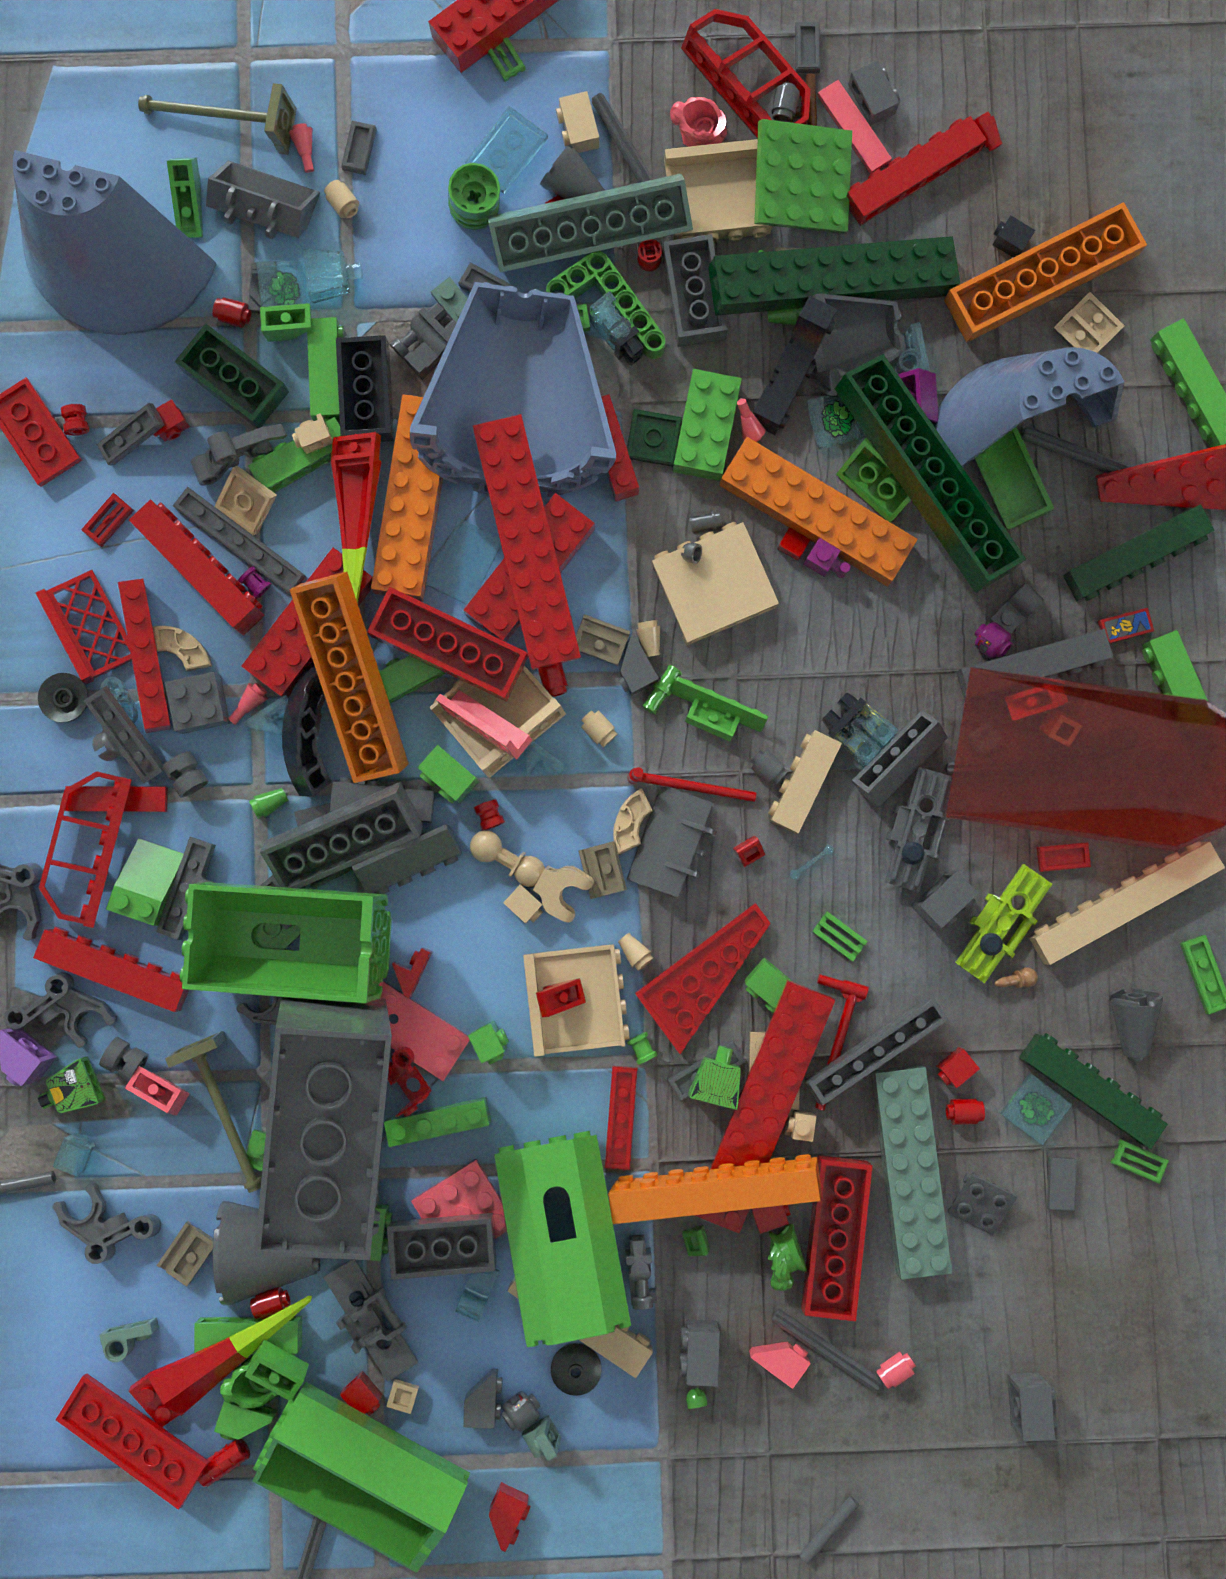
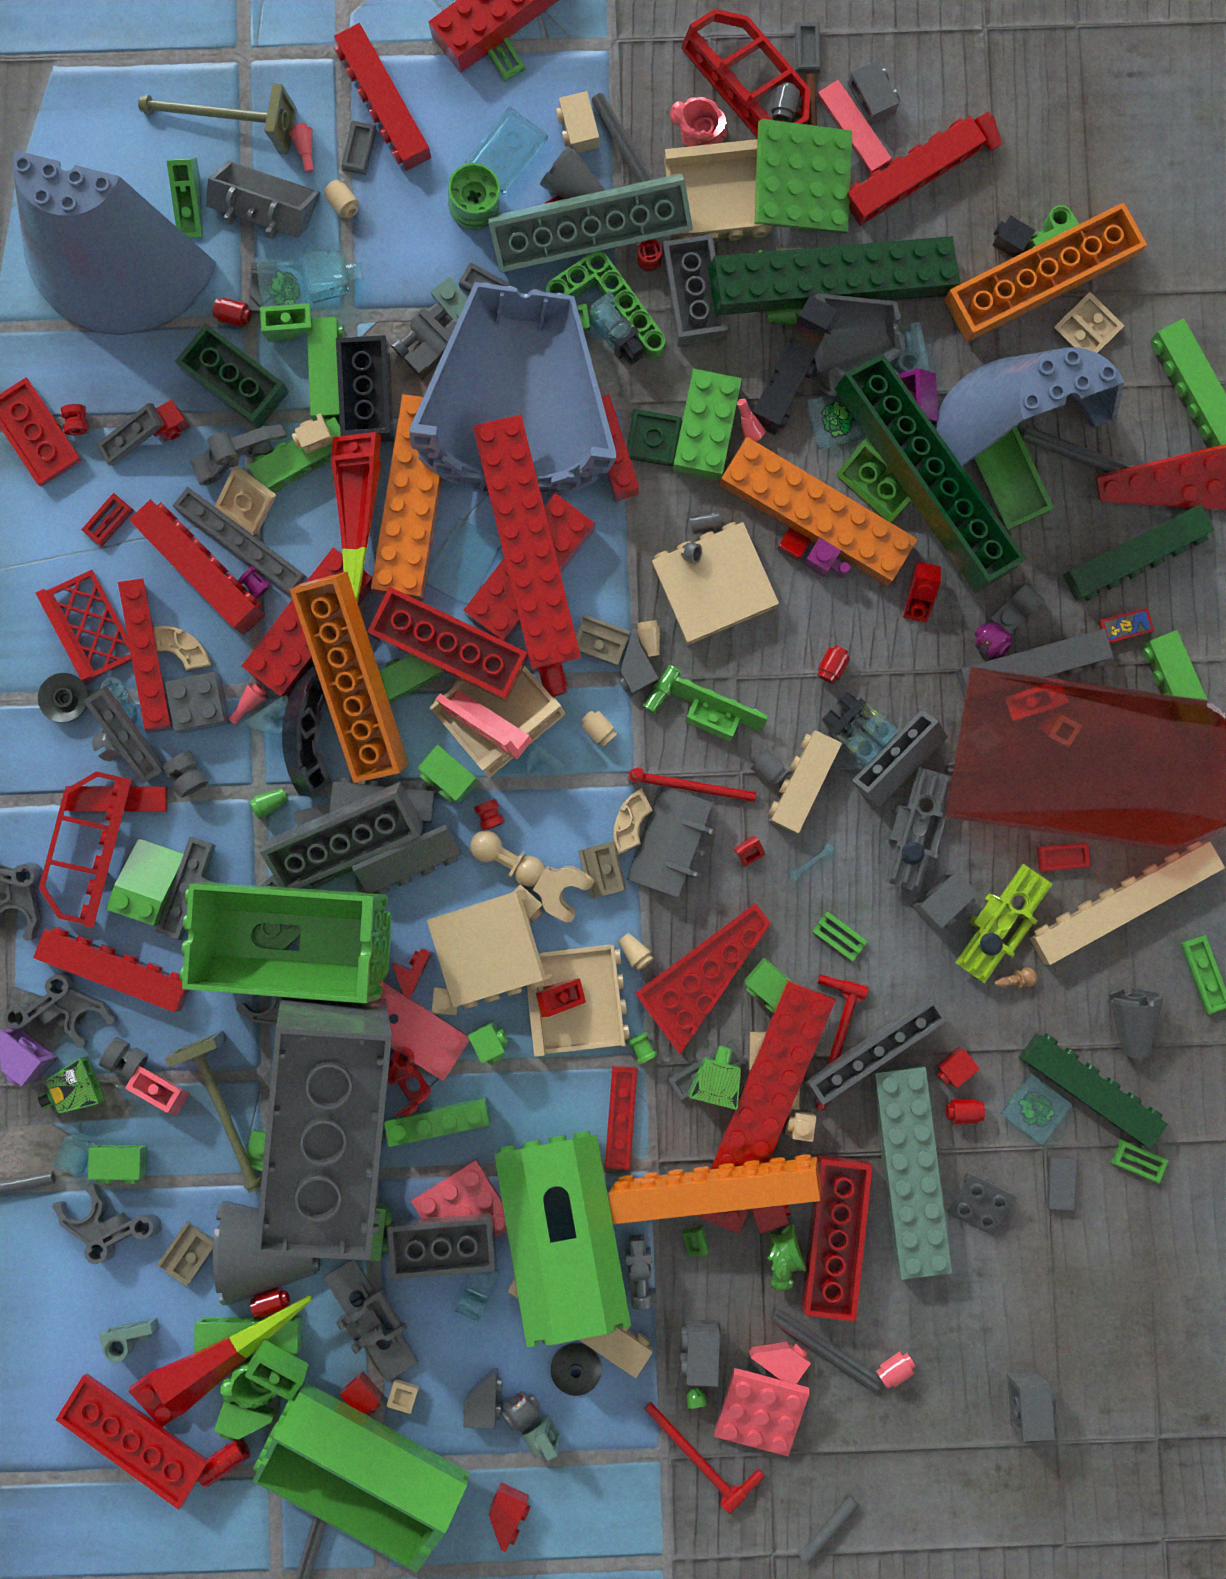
(117, 1163): none -> bright green brick
(382, 96): none -> red brick
(442, 1002): none -> tan plate
(487, 950): none -> tan panel
(733, 1495): none -> red bar
(761, 1412): none -> coral plate
(833, 664): none -> red brick
(922, 591): none -> red slope
(1053, 229): none -> bright green plate

